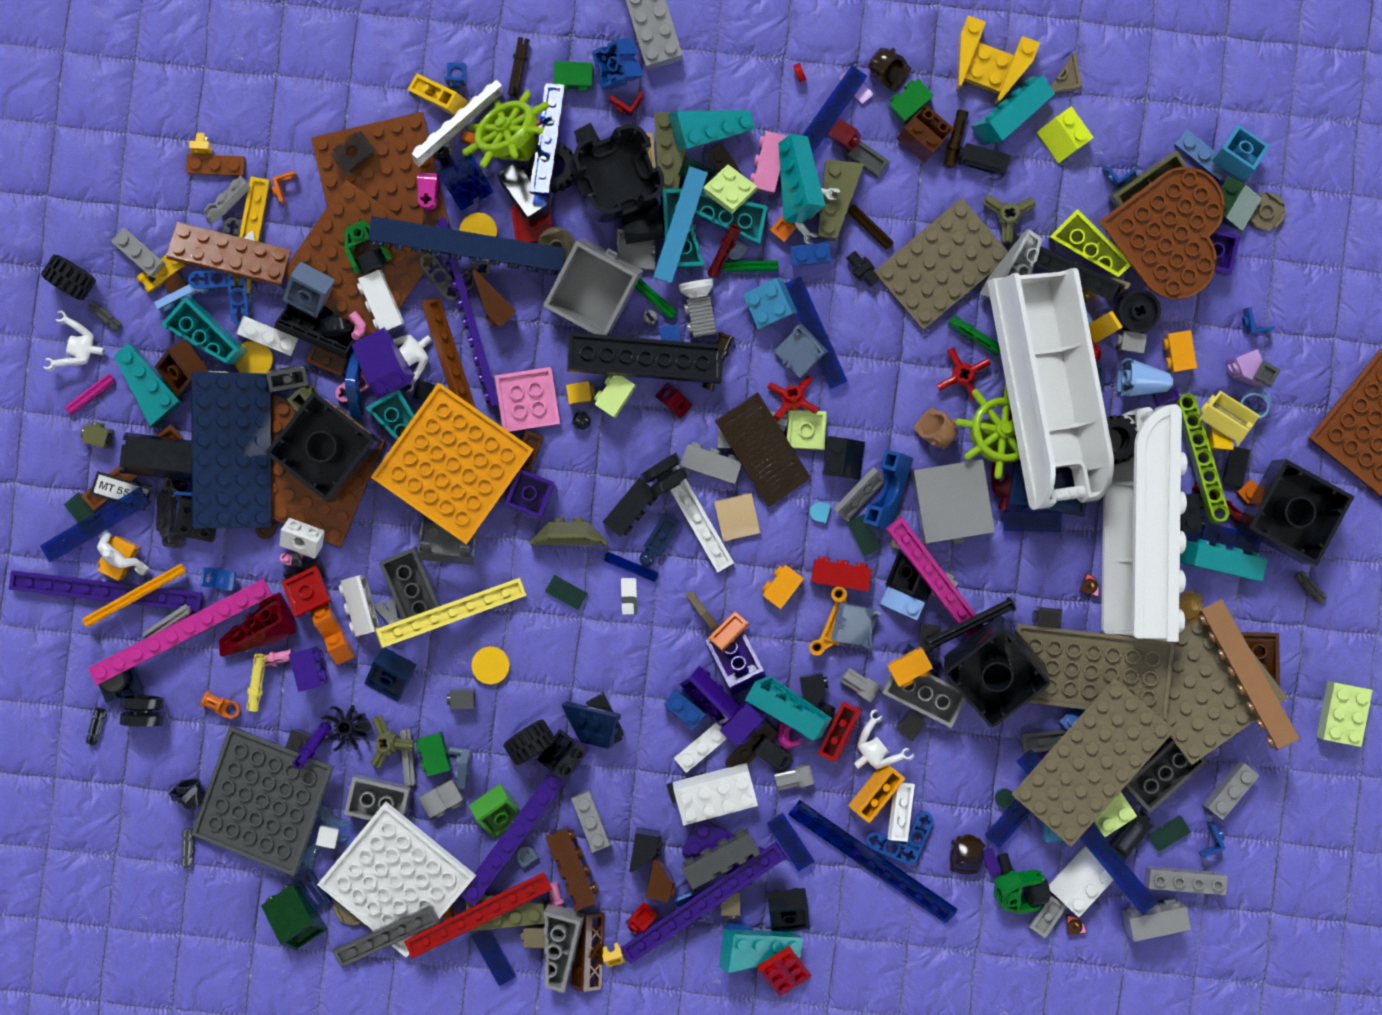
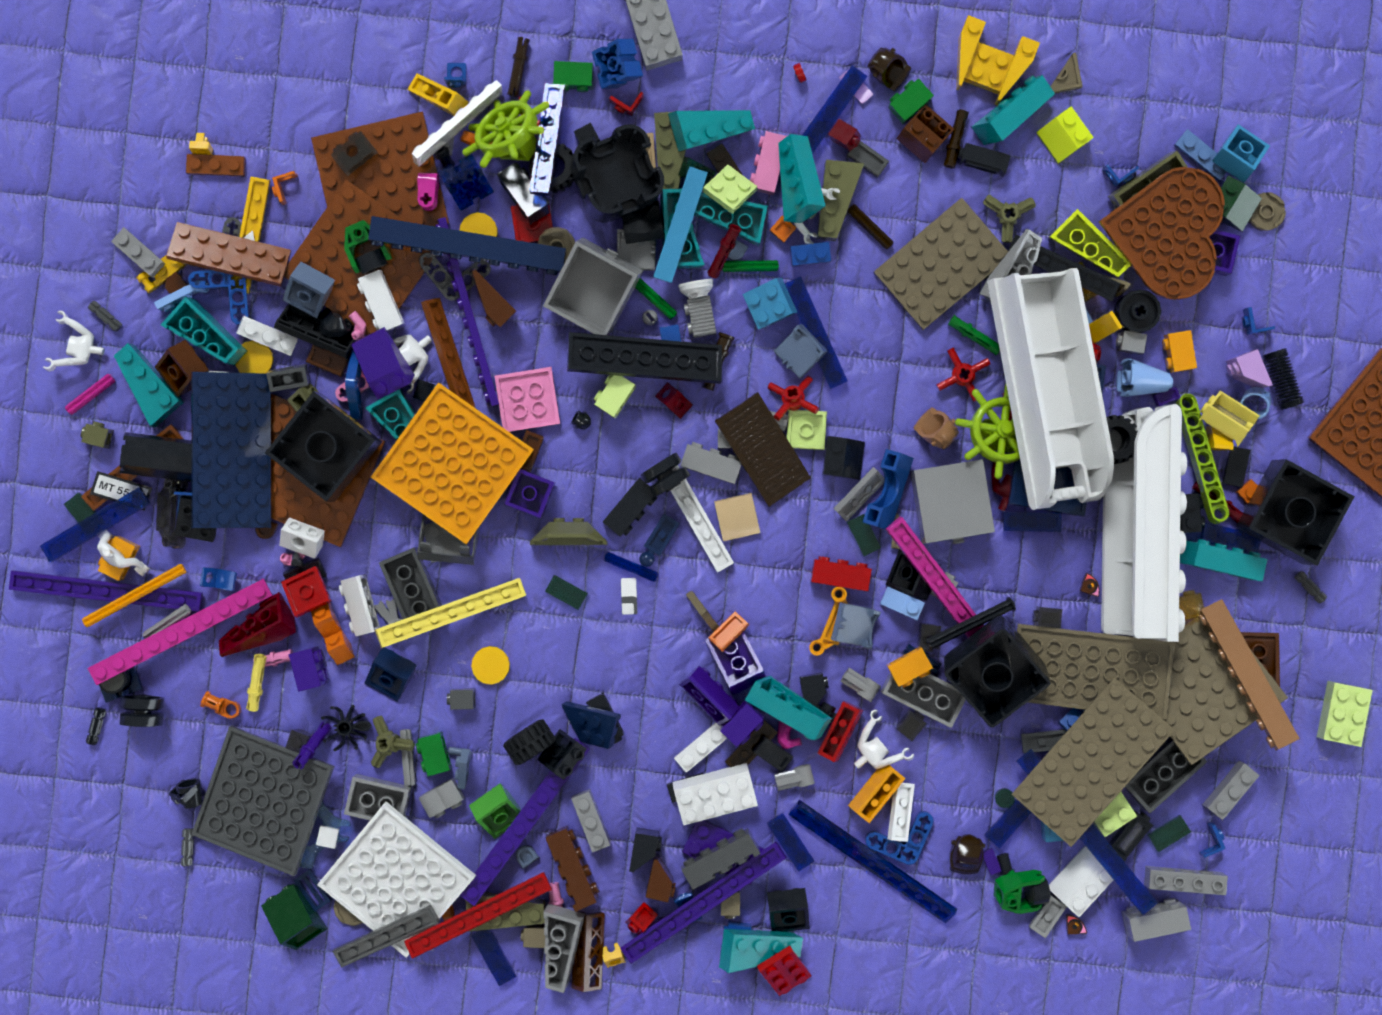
(68, 277): black tyre -> none
(226, 200): light grey hinge -> none
(580, 392): yellow brick -> none
(684, 708): blue brick -> none
(782, 586): light orange brick -> none
(820, 511): medium azure tile -> none
(862, 269): black axle -> none
(1266, 374): dark grey tile -> none
(1280, 356): none -> black piece

